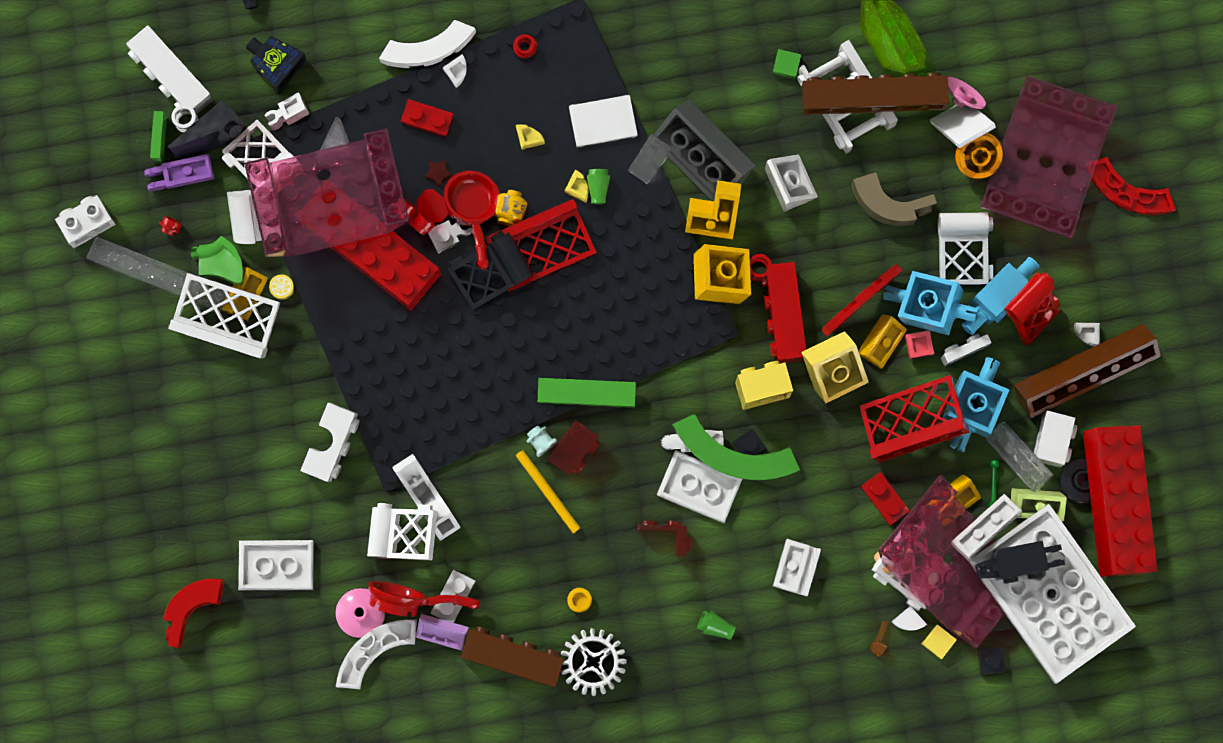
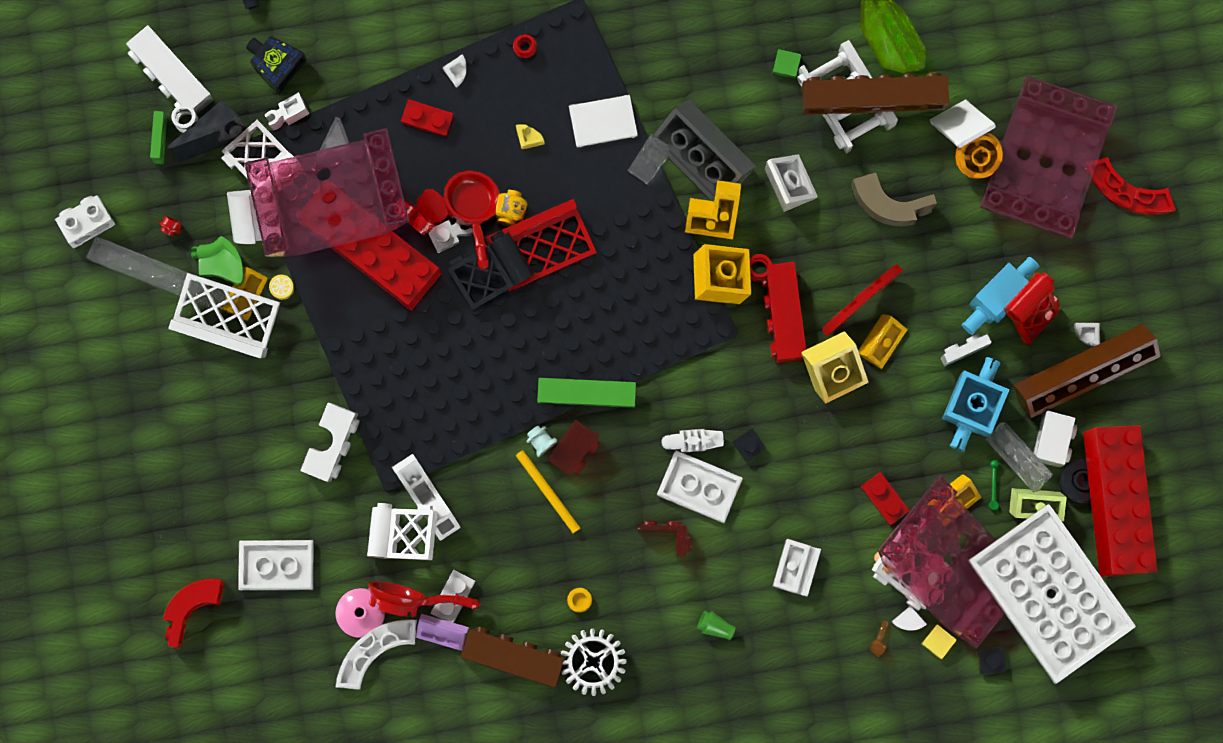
(181, 172): medium lavender hinge -> none
(429, 51): white tile -> none
(438, 172): clear red piece -> none
(578, 187): light yellow tile -> none
(598, 185): bright green cone -> none
(732, 462): bright green tile -> none
(763, 385): light yellow brick -> none
(919, 345): coral plate -> none
(919, 439): red fence -> none
(939, 315): medium azure brick -> none
(965, 94): bright pink dish -> none
(969, 229): white piece -> none
(986, 527): white tile -> none
(1018, 561): black hinge -> none

